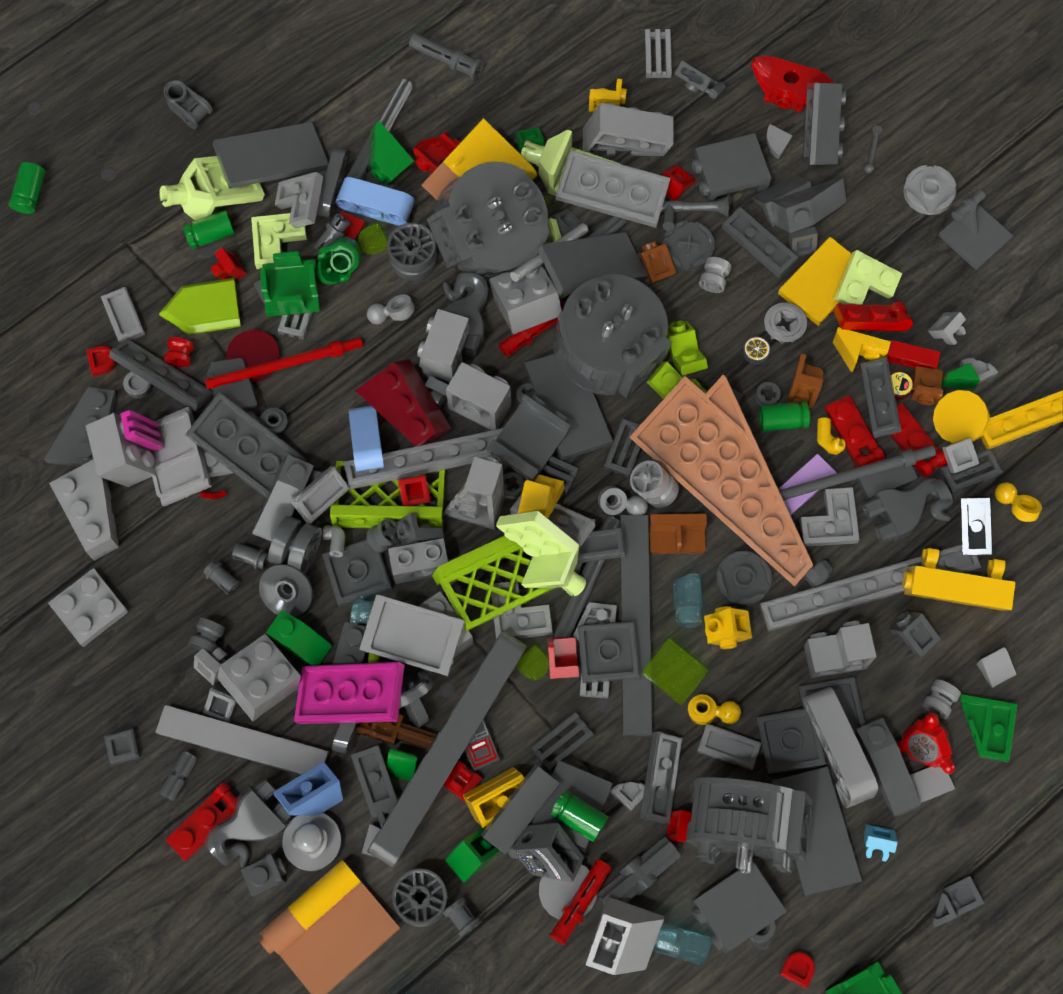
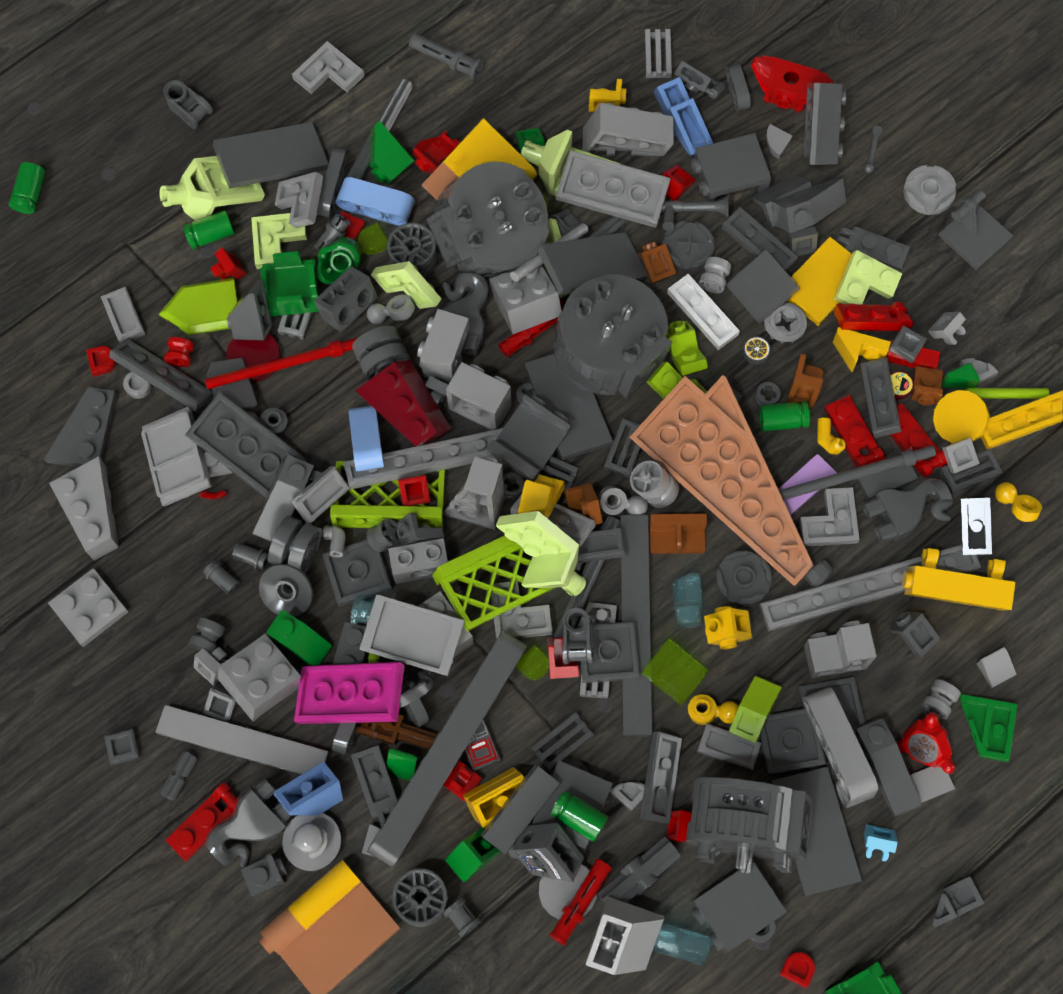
(115, 455): light grey brick -> none
(141, 426): dark pink tile -> none
(251, 315): none -> dark grey slope
(325, 64): none -> light grey plate
(346, 299): none -> dark grey brick
(378, 350): none -> dark grey wheel
(406, 278): none -> yellowish green plate
(577, 643): none -> dark grey piece
(584, 500): none -> dark orange bracket
(686, 117): none -> medium blue slope
(703, 312): none -> white plate
(737, 87): none -> dark grey beam
(755, 708): none -> lime slope
(763, 286): none -> dark grey tile
(876, 246): none -> dark grey hinge
(907, 344): none -> dark grey tile
(1010, 393): none -> lime bar

